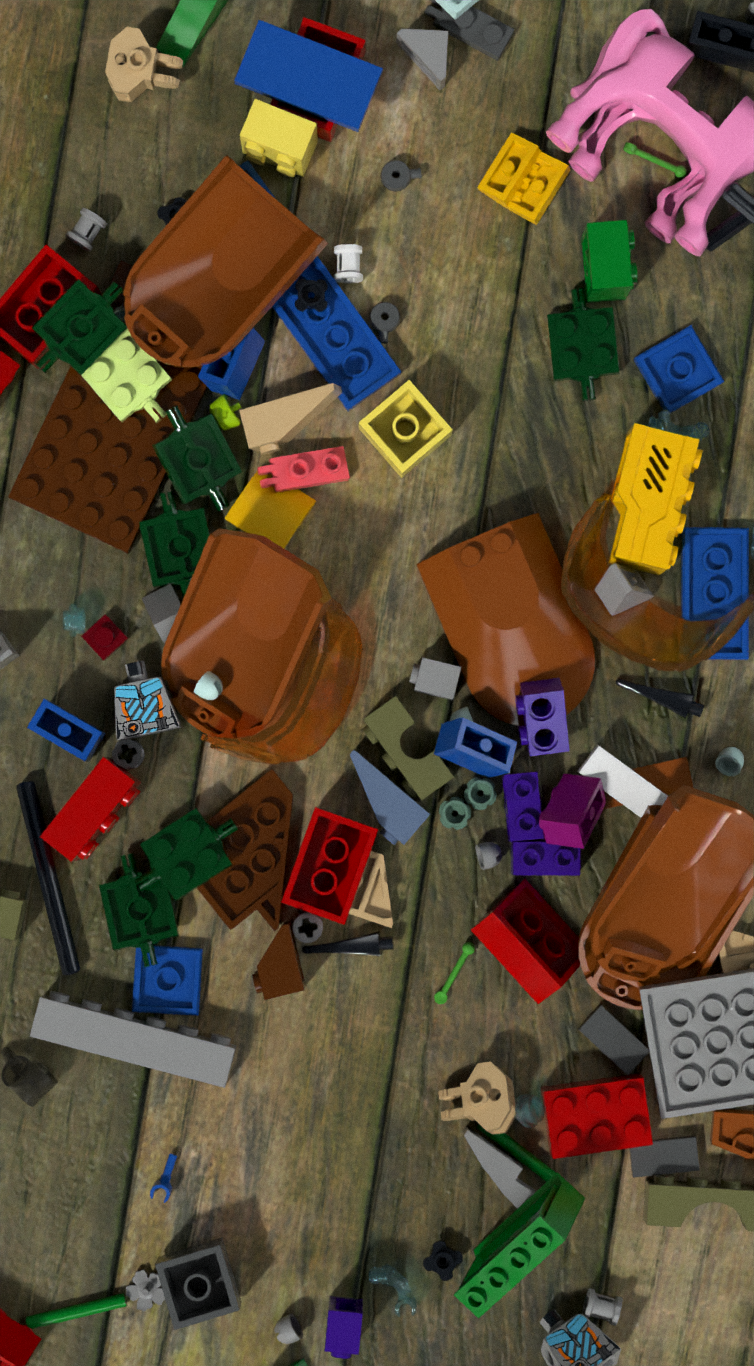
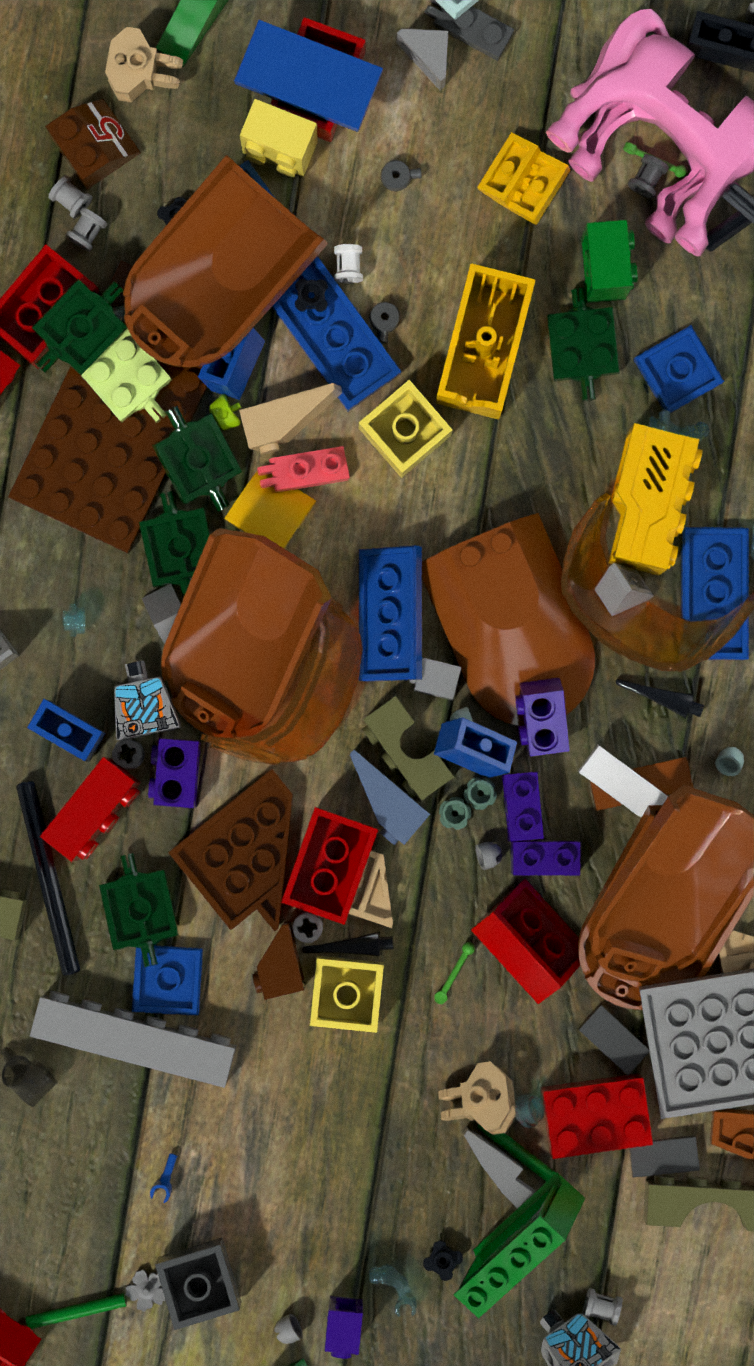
(70, 196): none -> light grey bush
(92, 141): none -> reddish brown slope
(104, 637): dark red plate -> none
(185, 773): none -> dark purple brick
(186, 854): dark green plate -> none
(209, 686): light aqua hinge -> none
(347, 994): none -> light yellow brick
(390, 613): none -> blue tile
(485, 341): none -> yellow piece
(572, 811): magenta brick -> none
(648, 176): none -> dark grey bush

